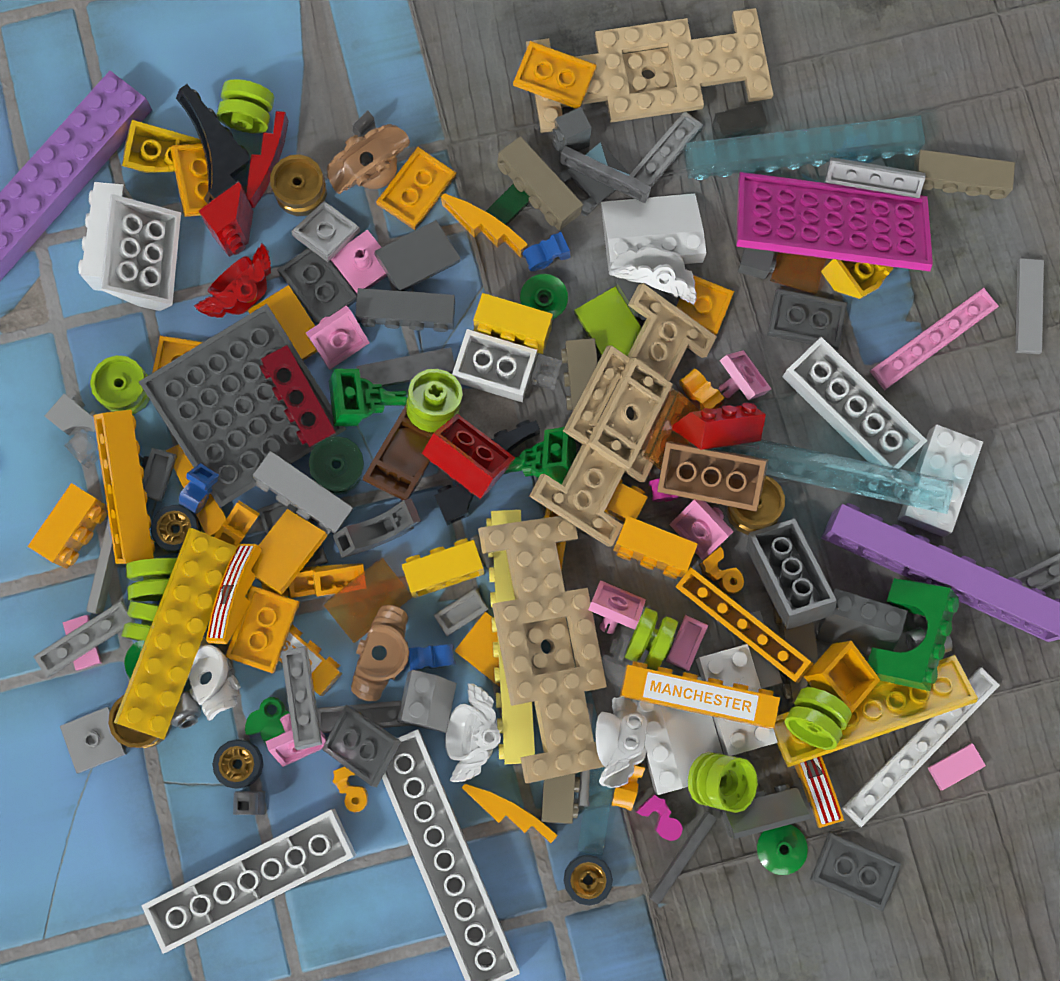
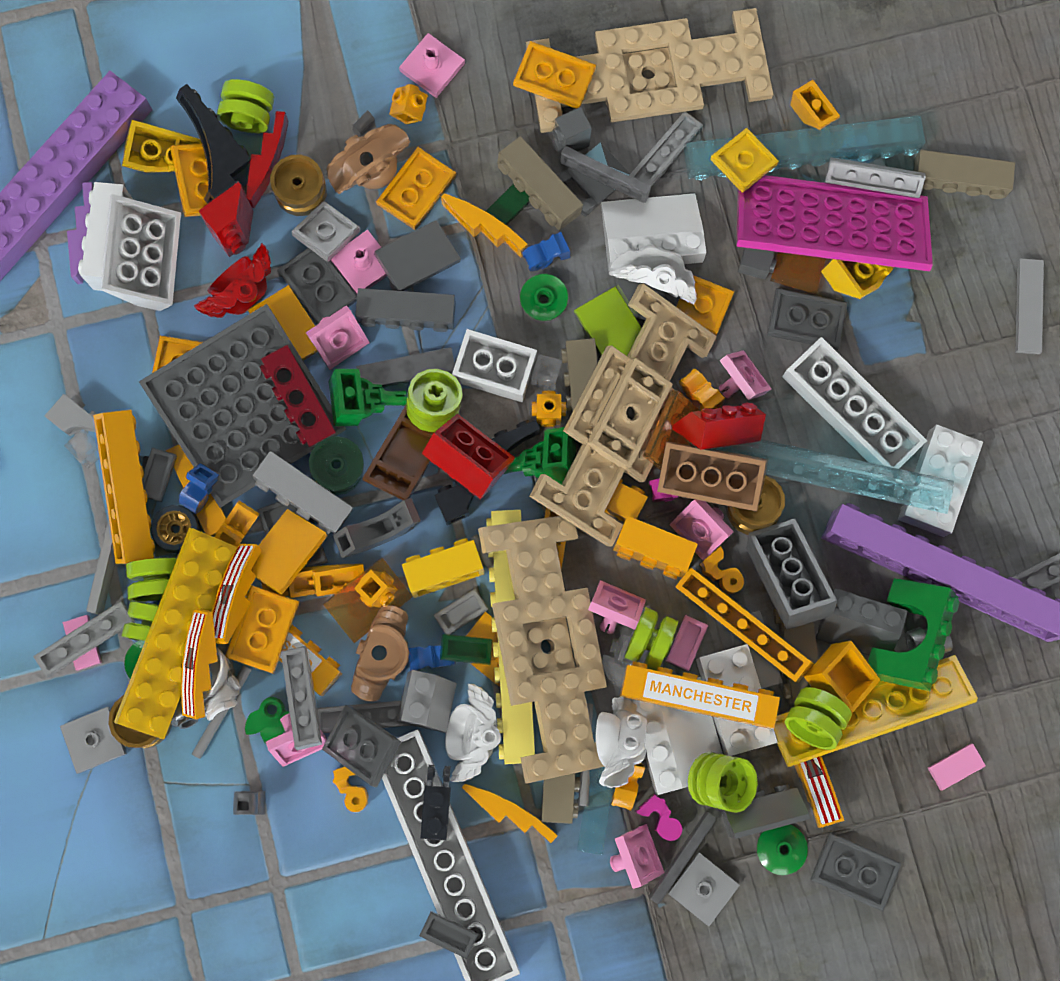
(69, 527): light orange brick -> none
(75, 236): none -> medium lavender slope
(108, 381): lime wheel -> none
(198, 654): none -> slope
(215, 723): none -> light grey bar
(226, 757): wheel -> none
(248, 880): white brick -> none
(370, 592): none -> light orange brick
(408, 104): none -> light orange brick
(432, 65): none -> bright pink tile
(436, 806): none -> black hinge
(448, 934): none -> dark grey tile
(466, 649): none -> dark green tile
(513, 322): yellow brick -> none
(547, 417): none -> light orange brick
(597, 890): wheel -> none
(637, 856): none -> bright pink tile
(703, 889): none -> light grey plate
(740, 122): clear smoke brick -> none
(744, 160): none -> yellow tile
(813, 106): none -> light orange slope
(915, 753): white tile -> none
(934, 338): bright pink tile -> none

